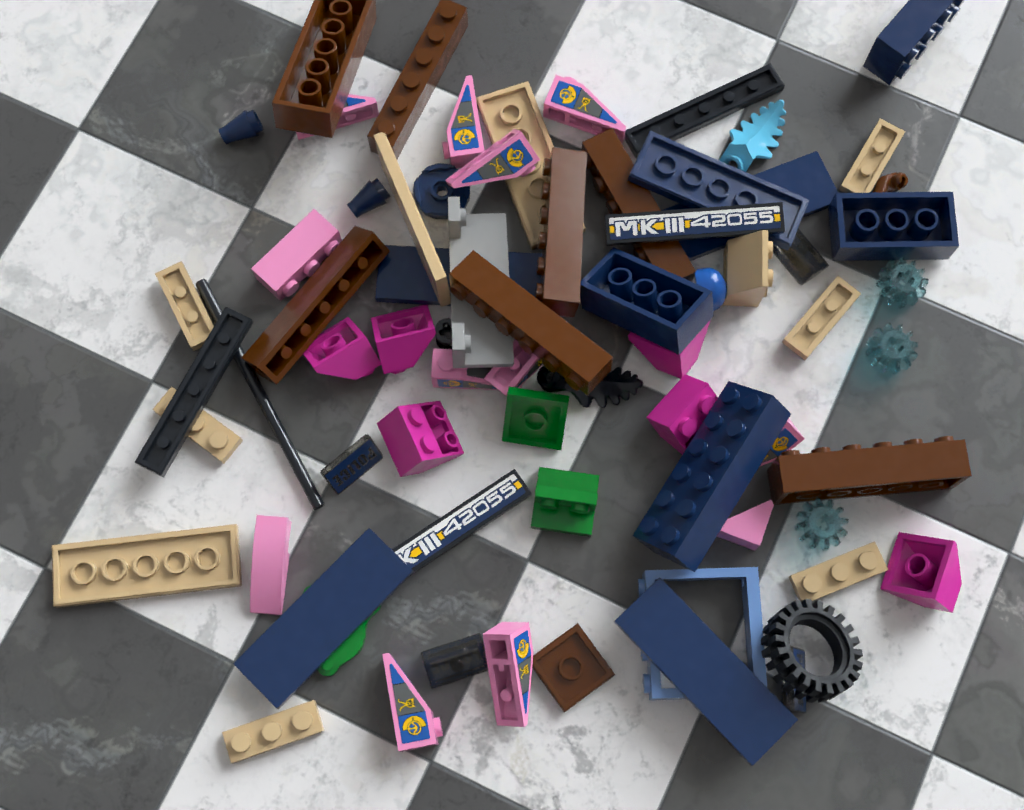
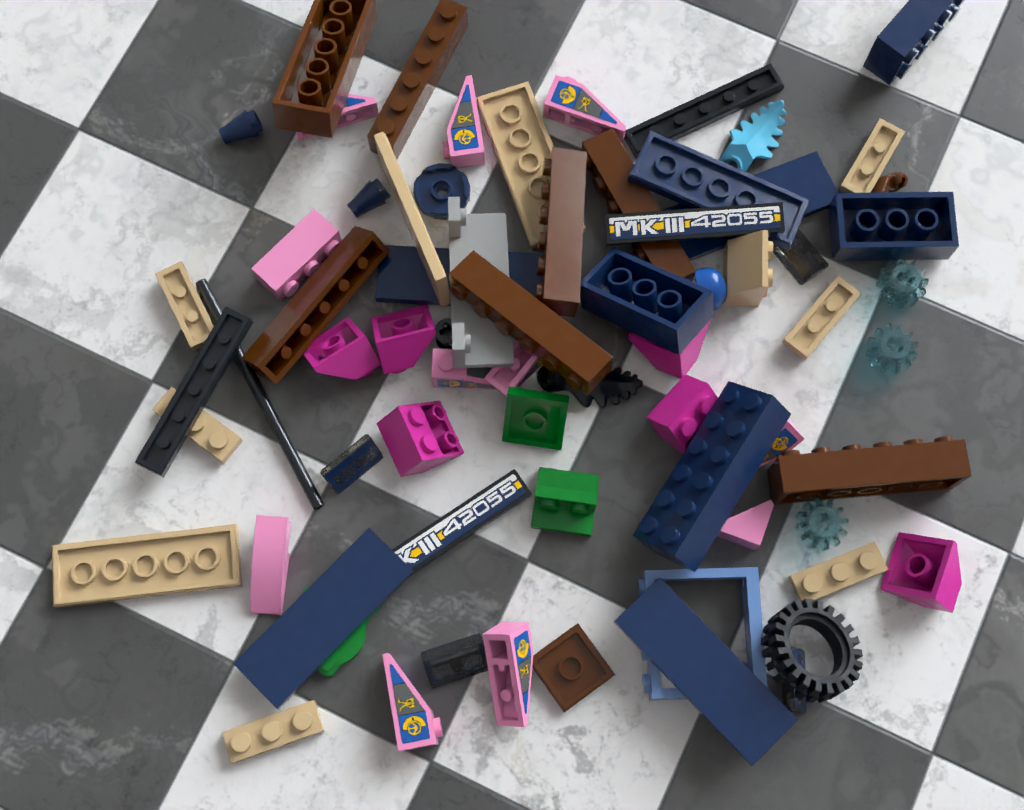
(503, 160): slope -> none

